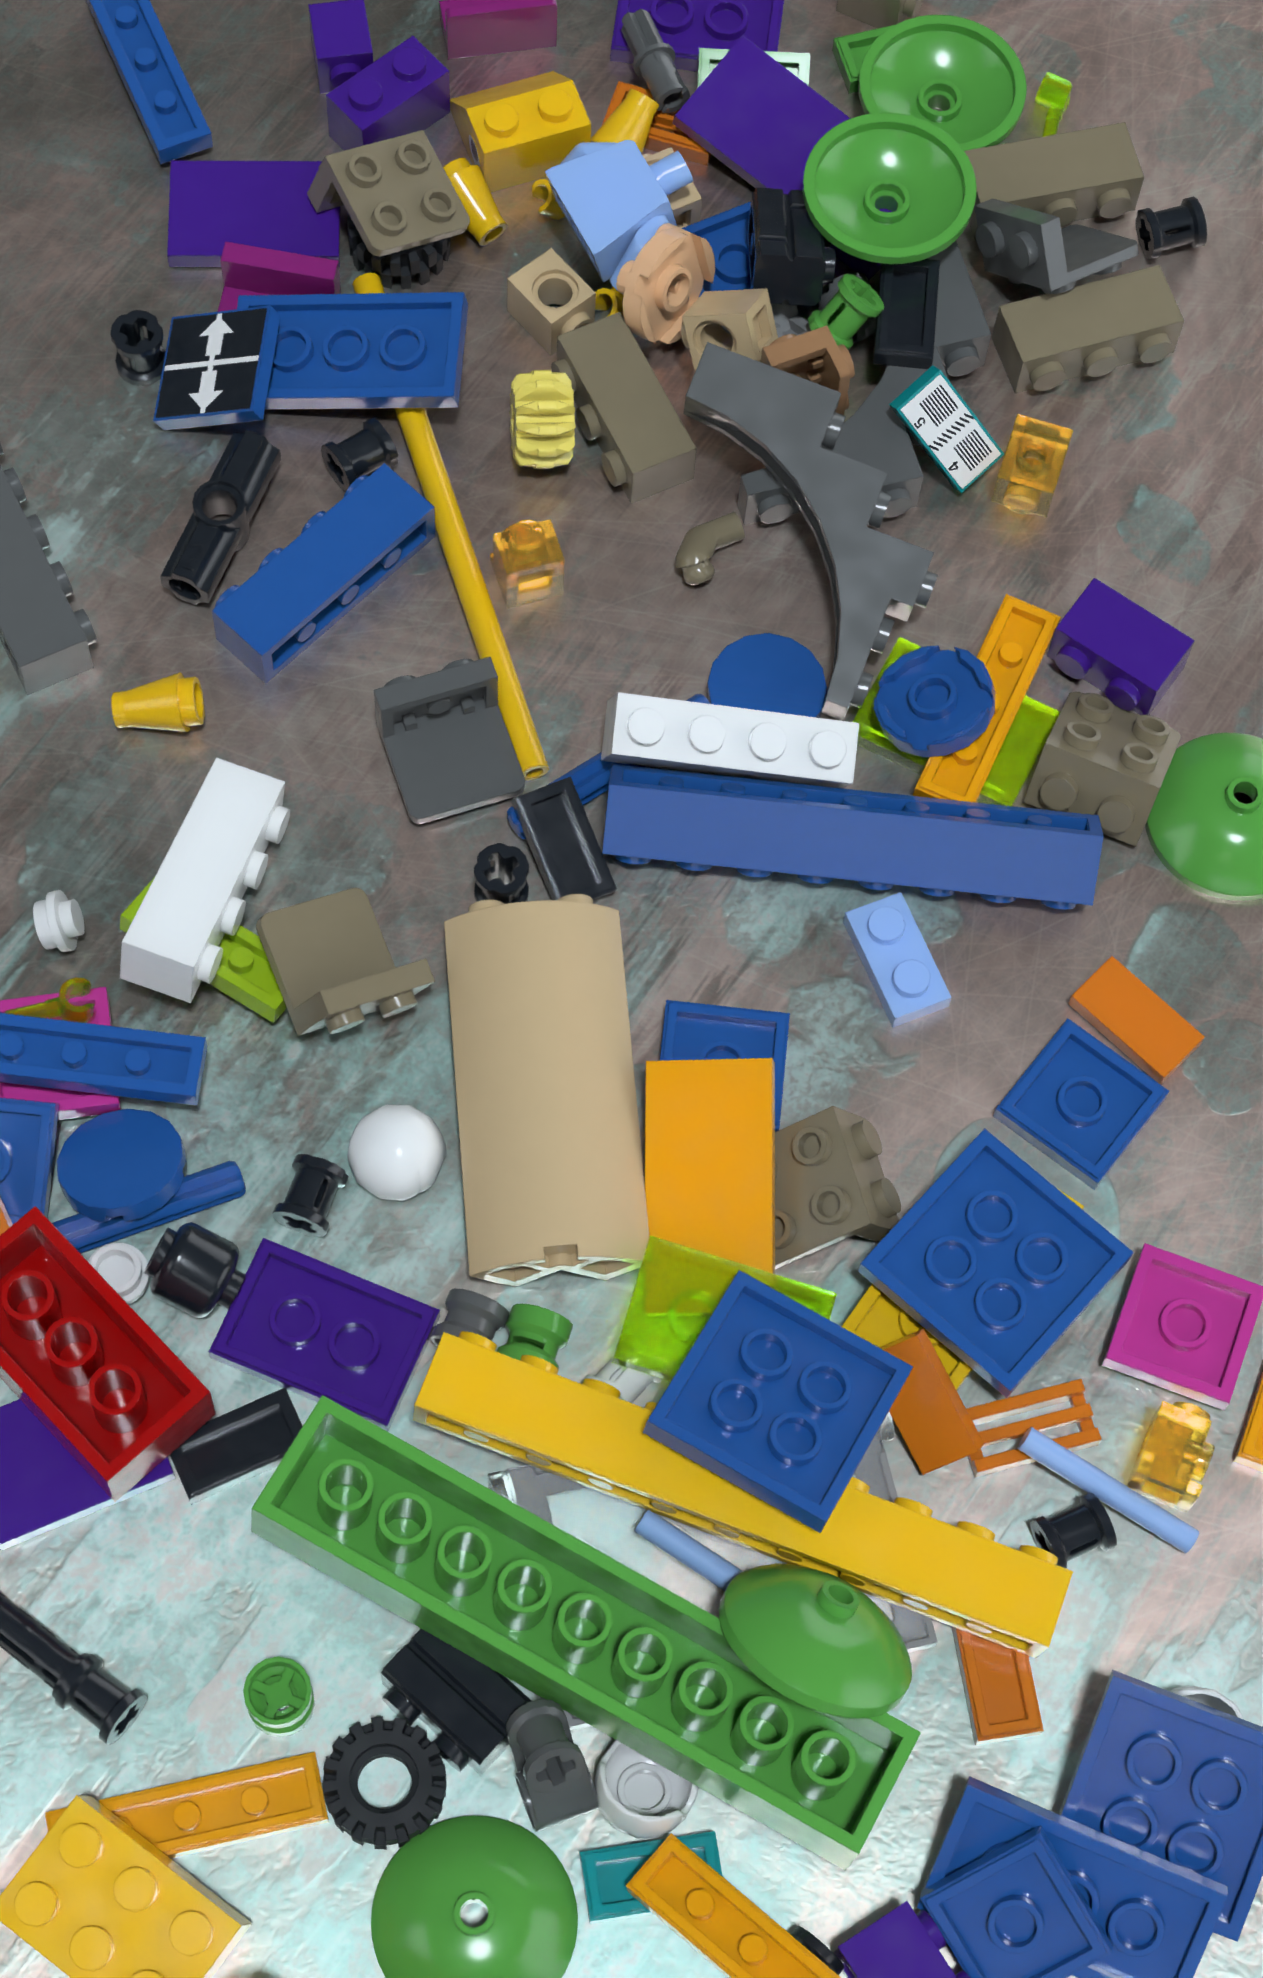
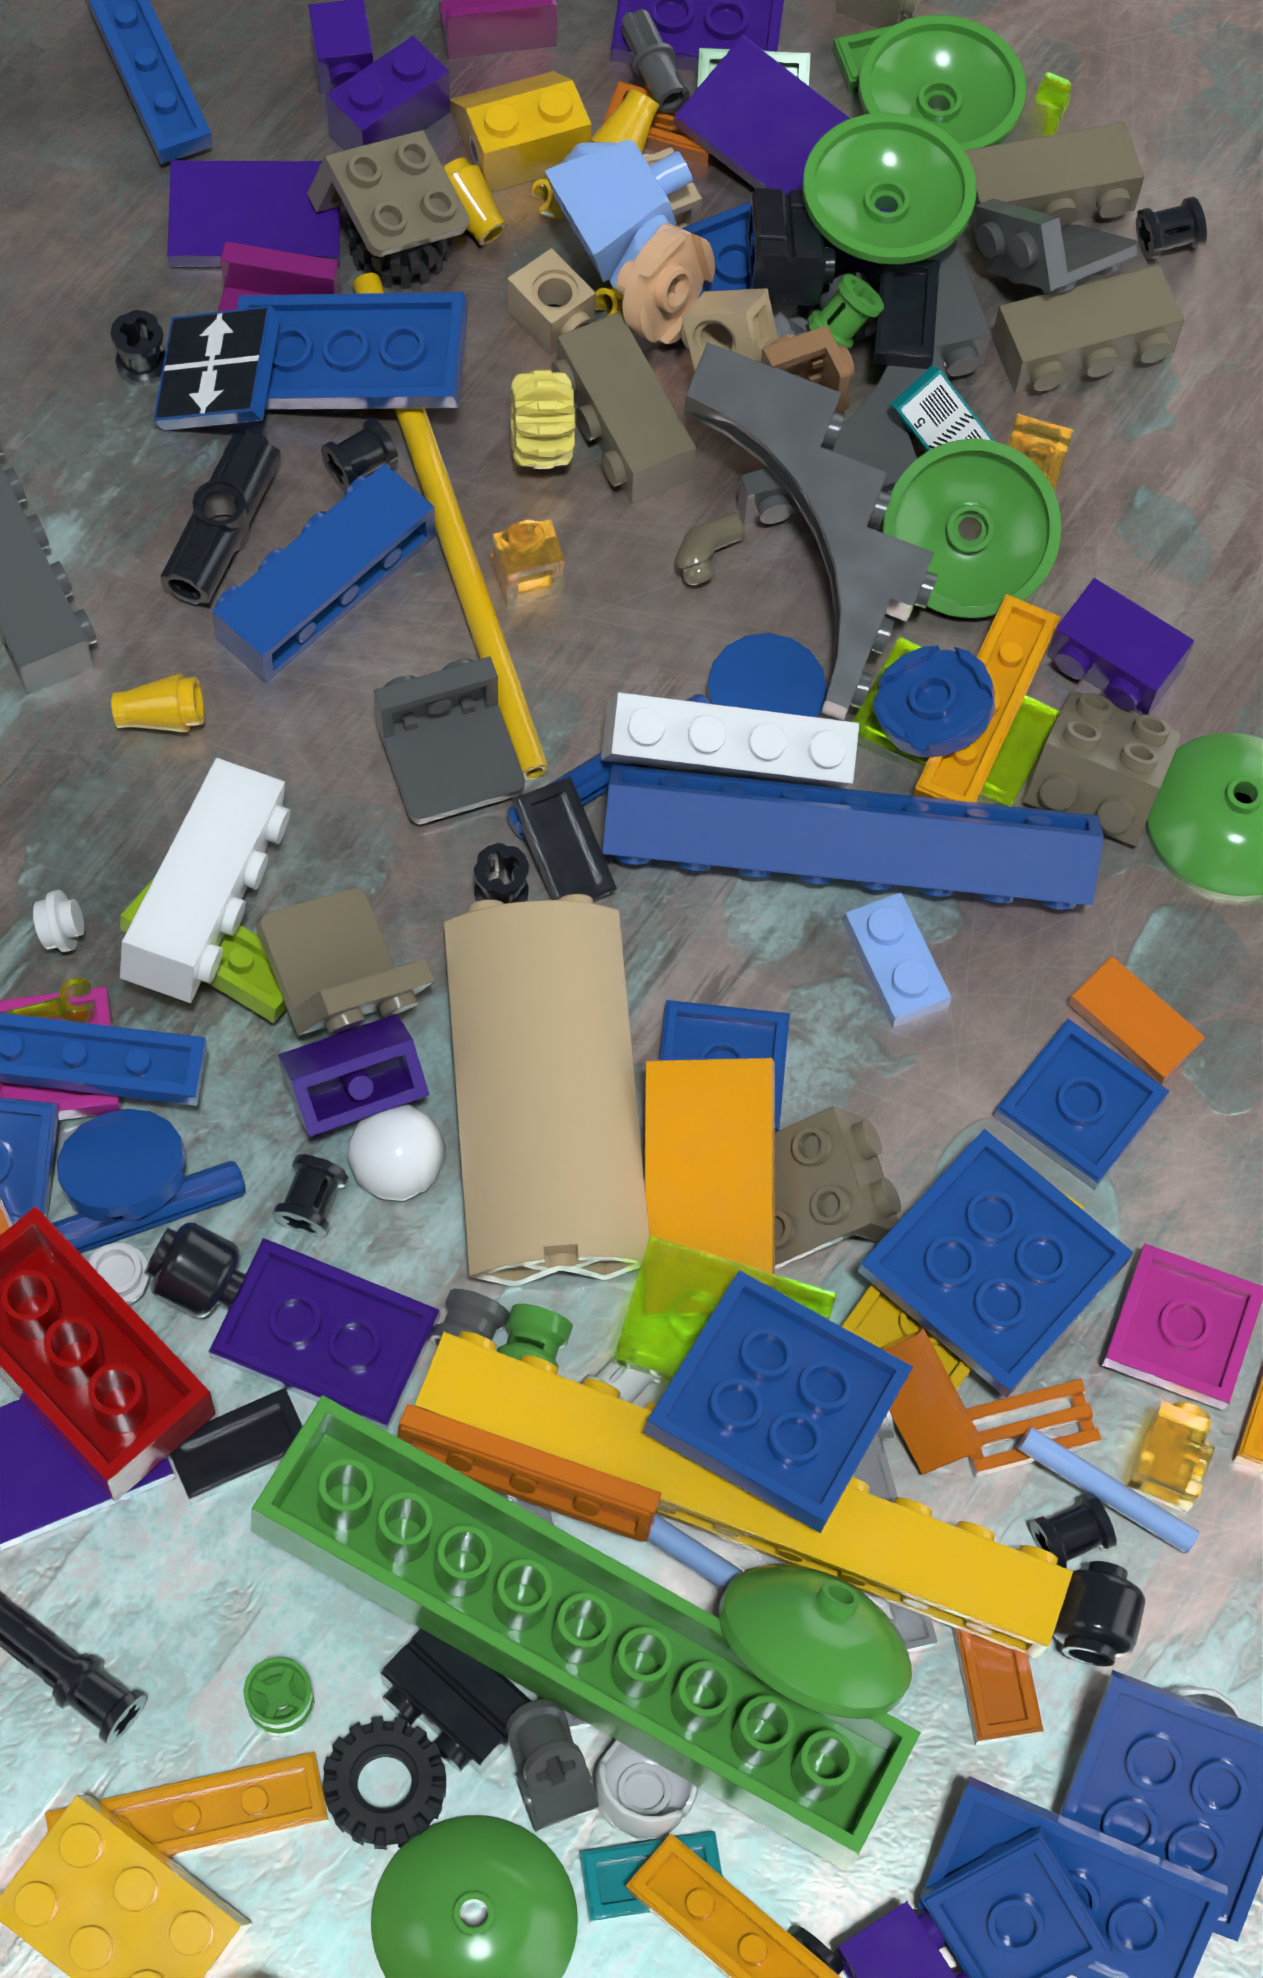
(353, 1075): none -> dark purple brick
(533, 1474): none -> orange tile
(1015, 518): none -> bright green dish
(1100, 1615): none -> black head

